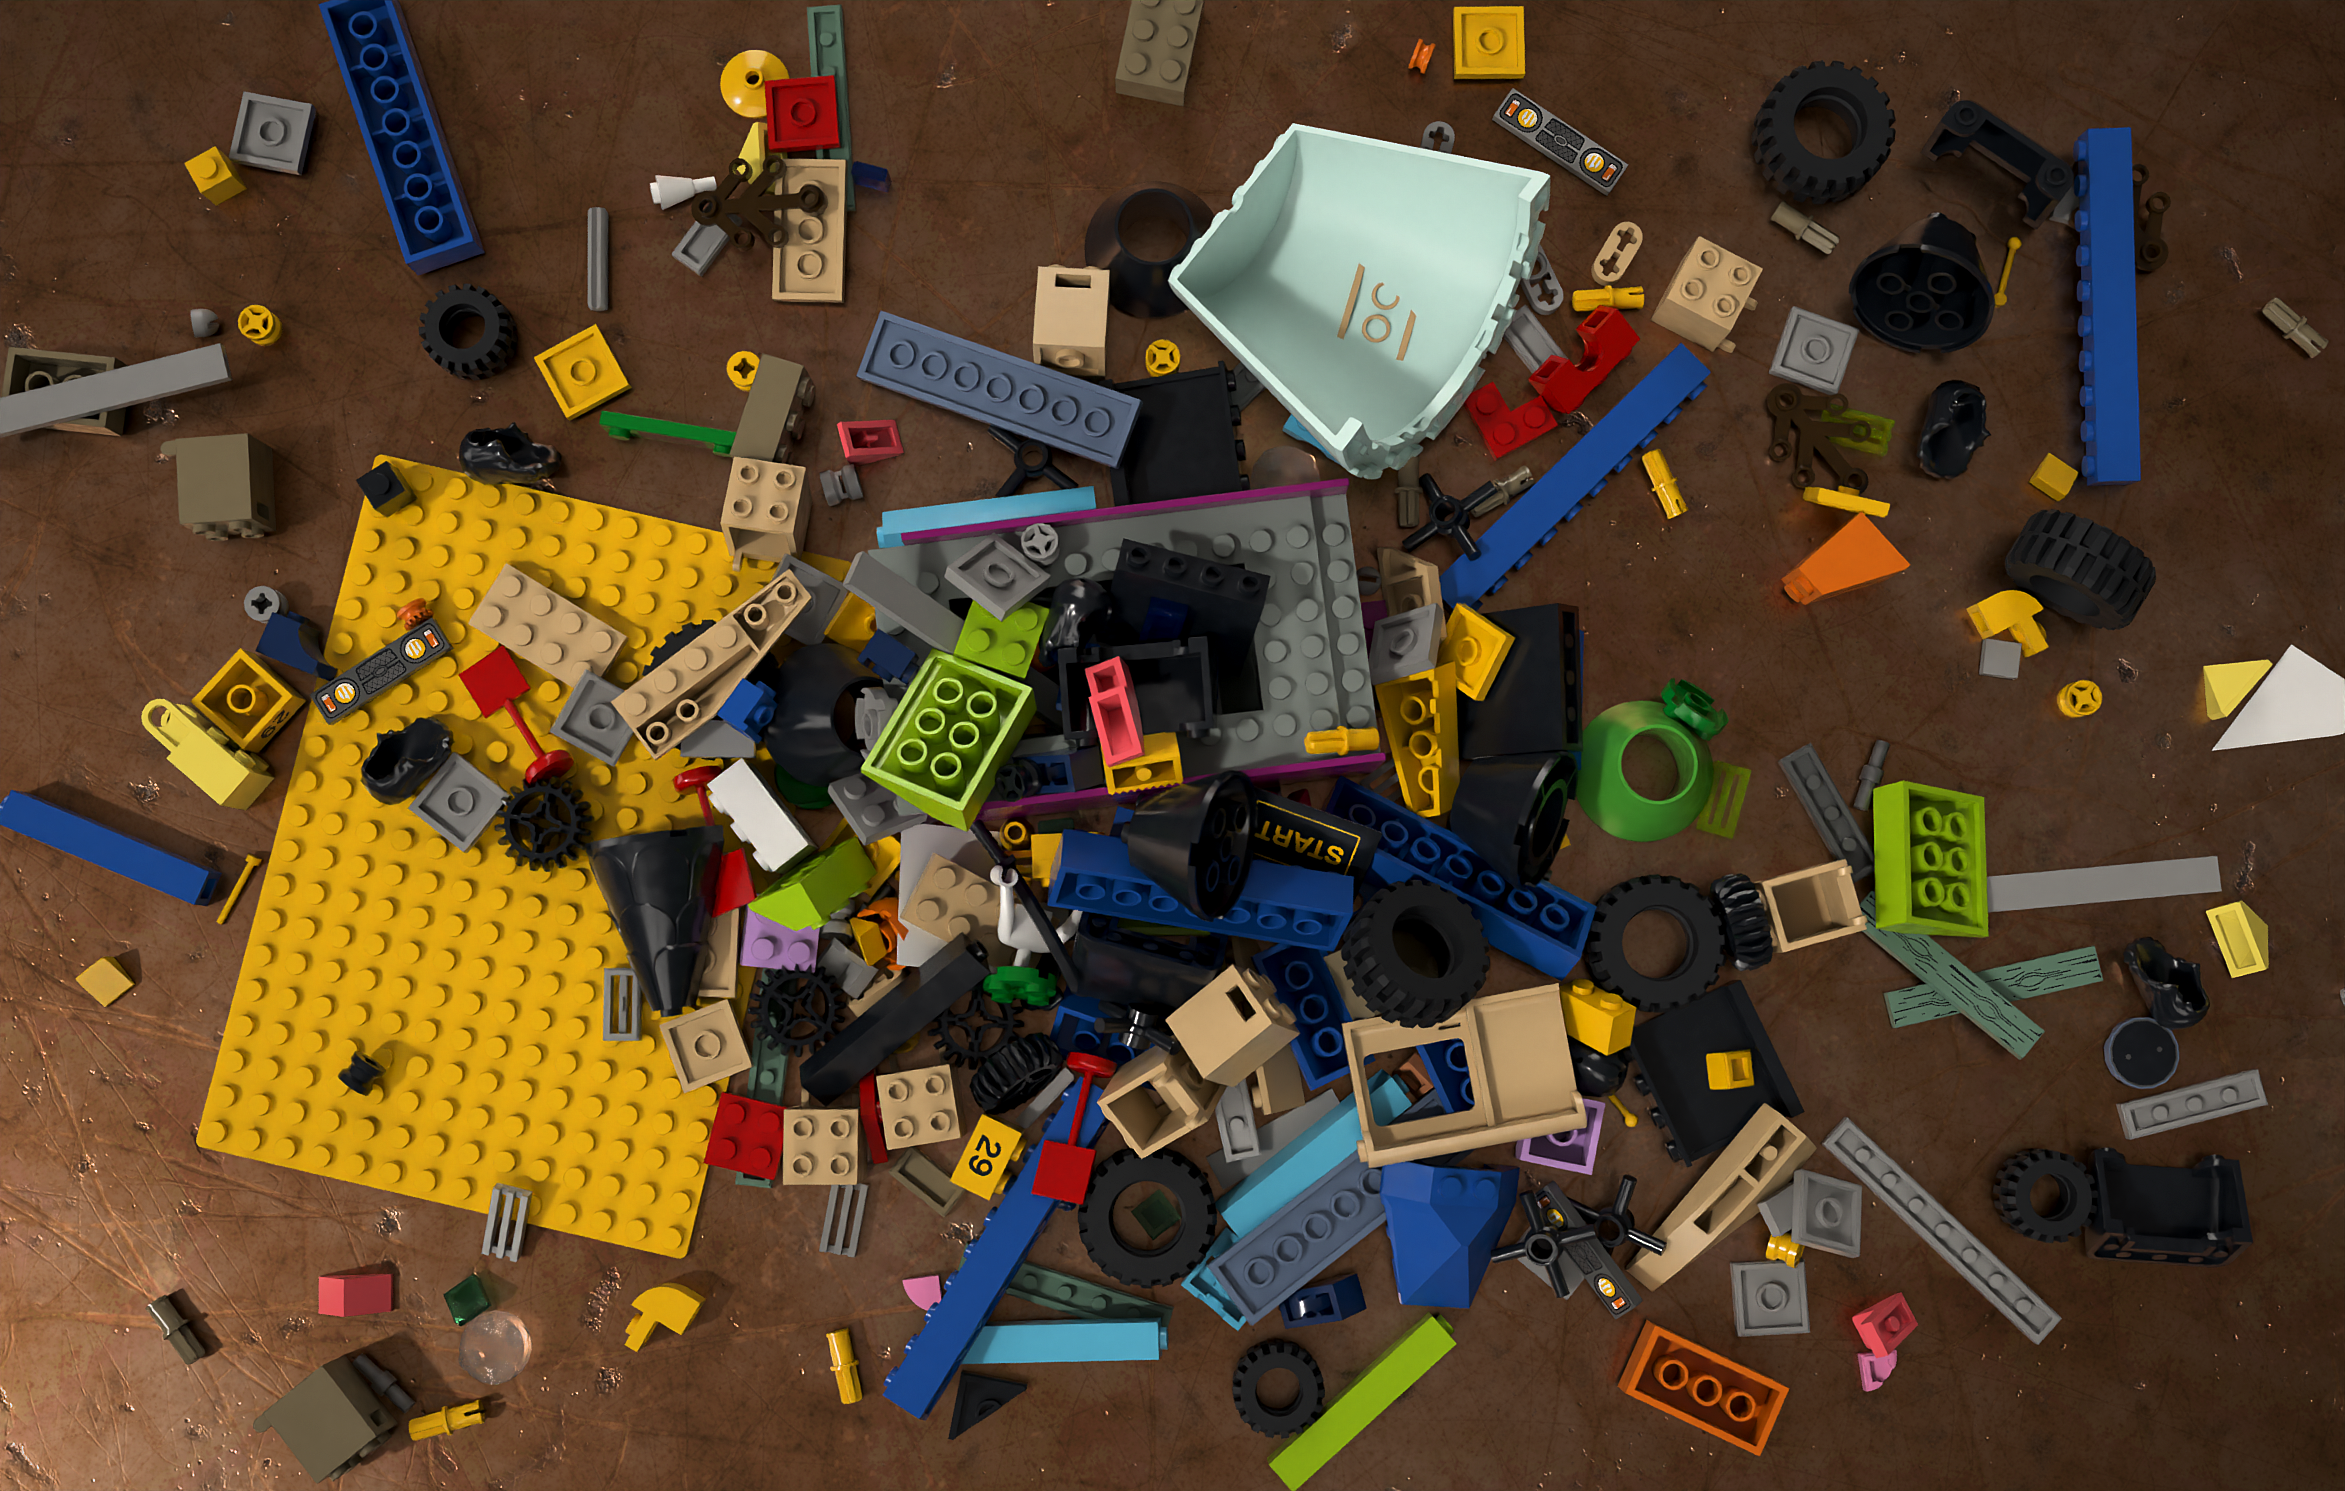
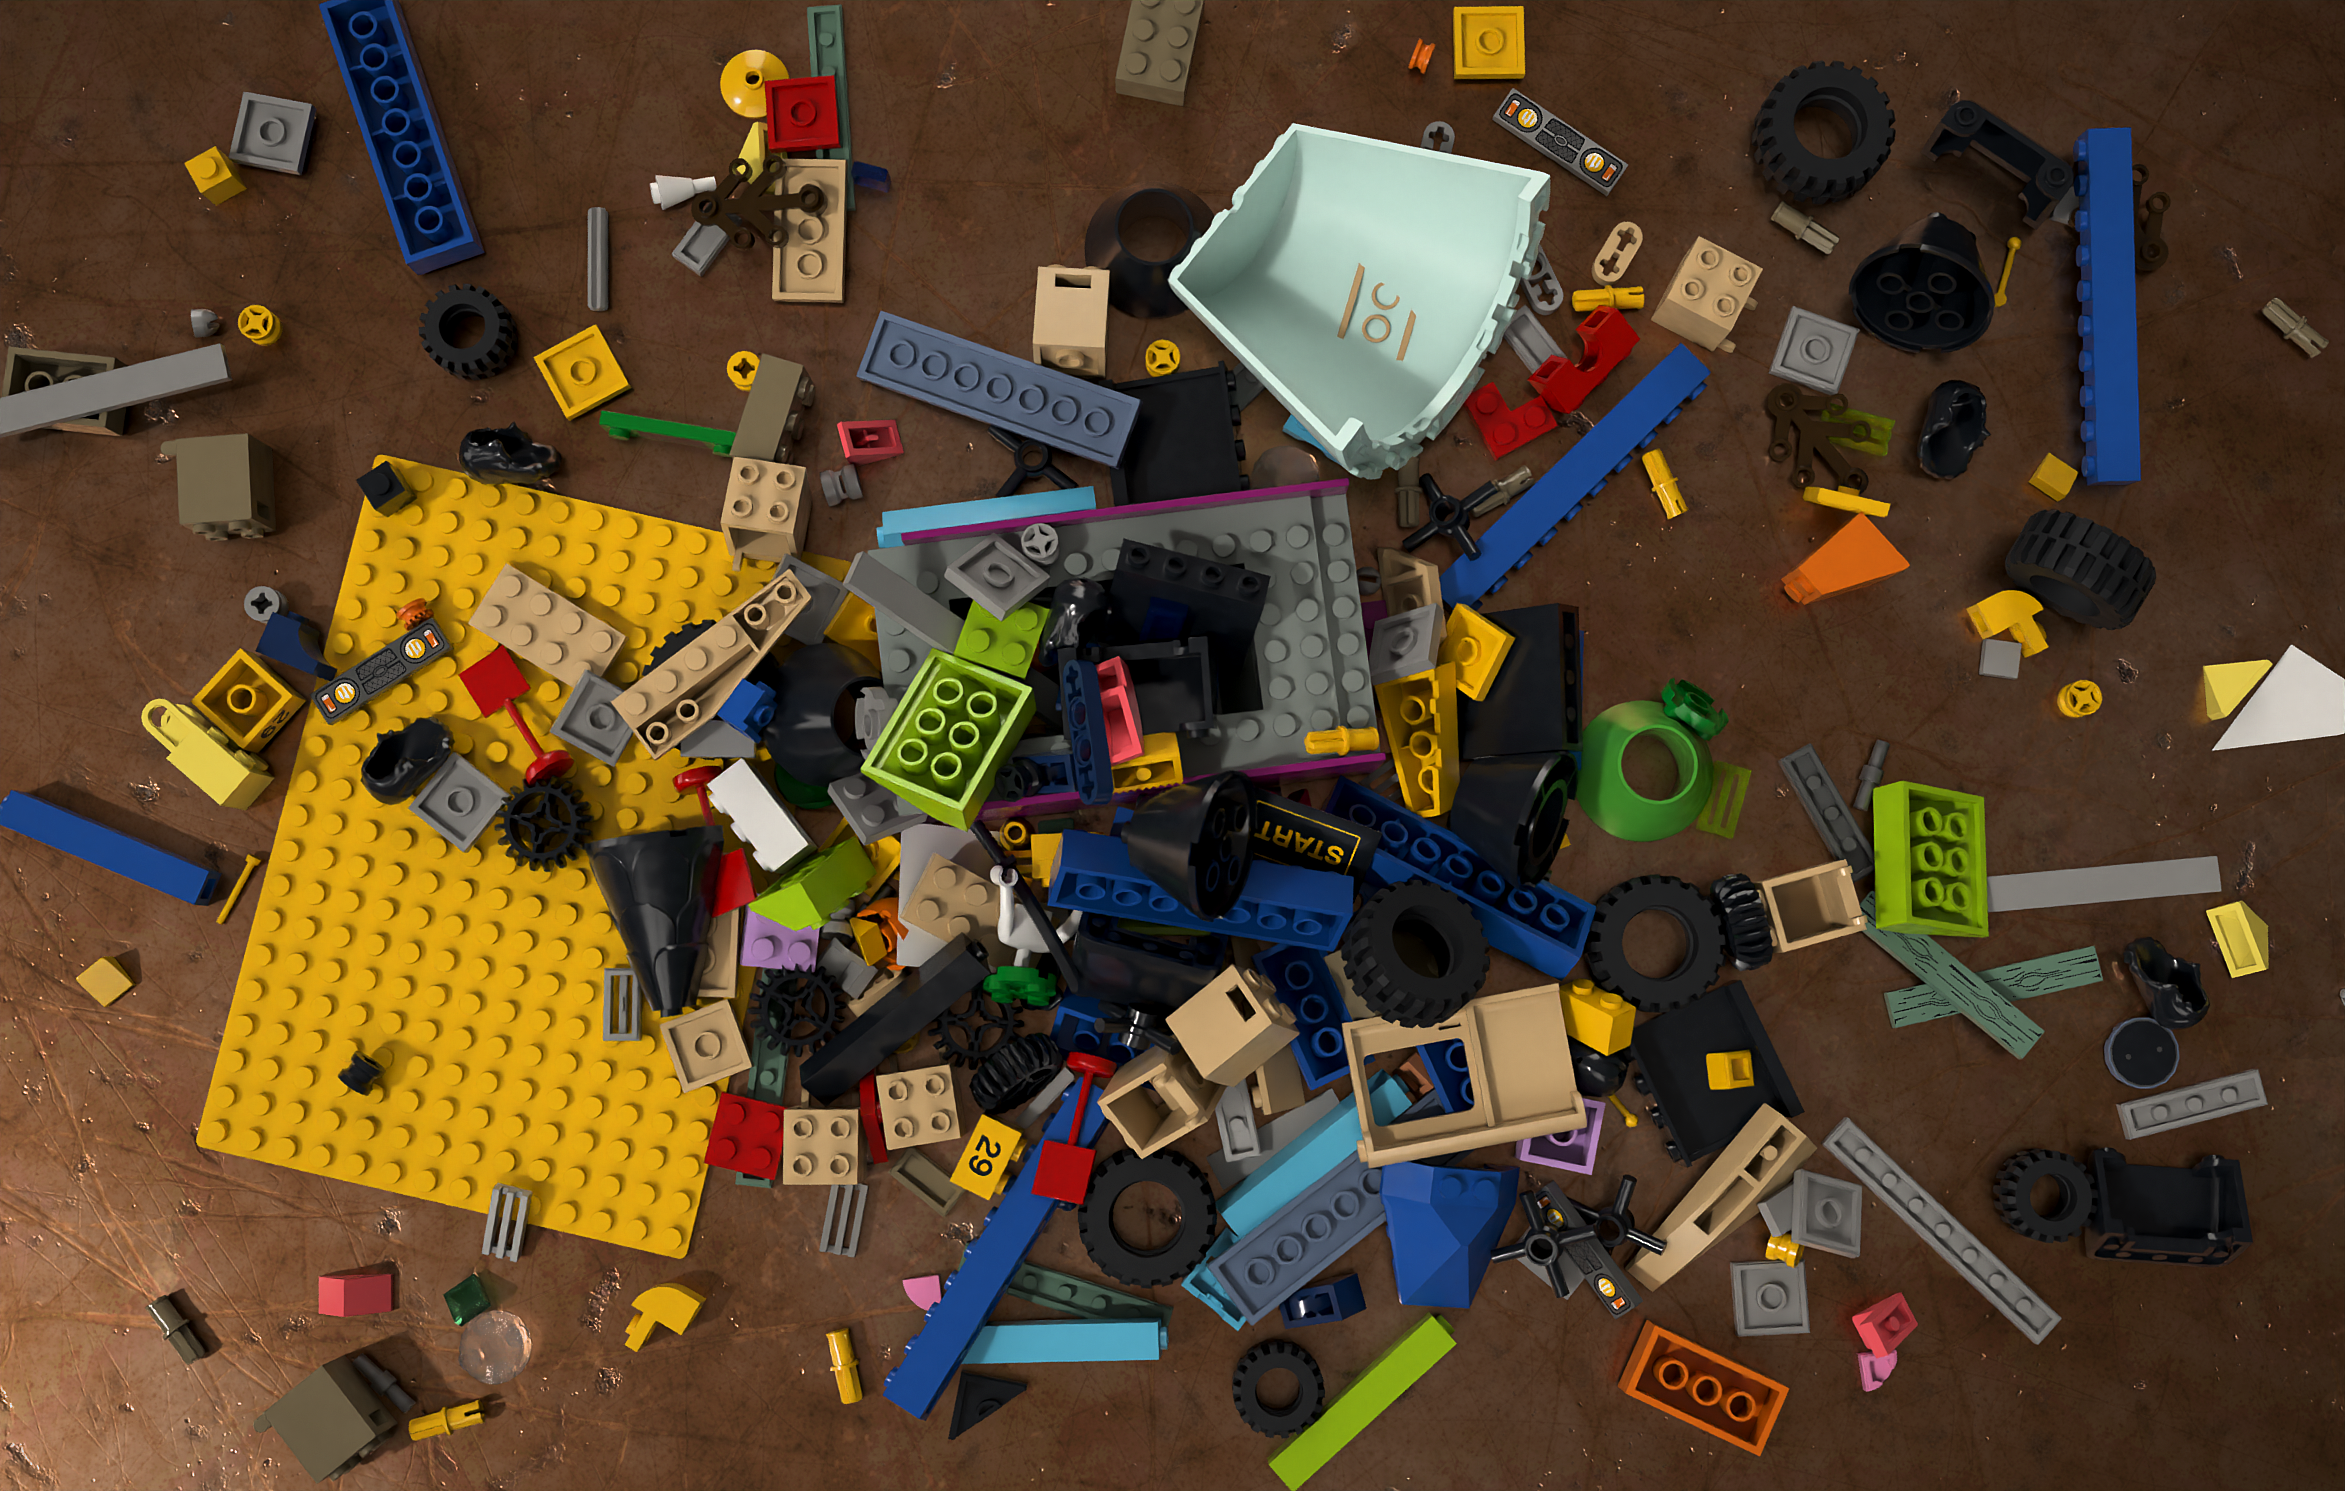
(890, 658): dark blue brick -> none
(1088, 731): none -> dark blue beam
(1156, 1214): clear green tile -> none

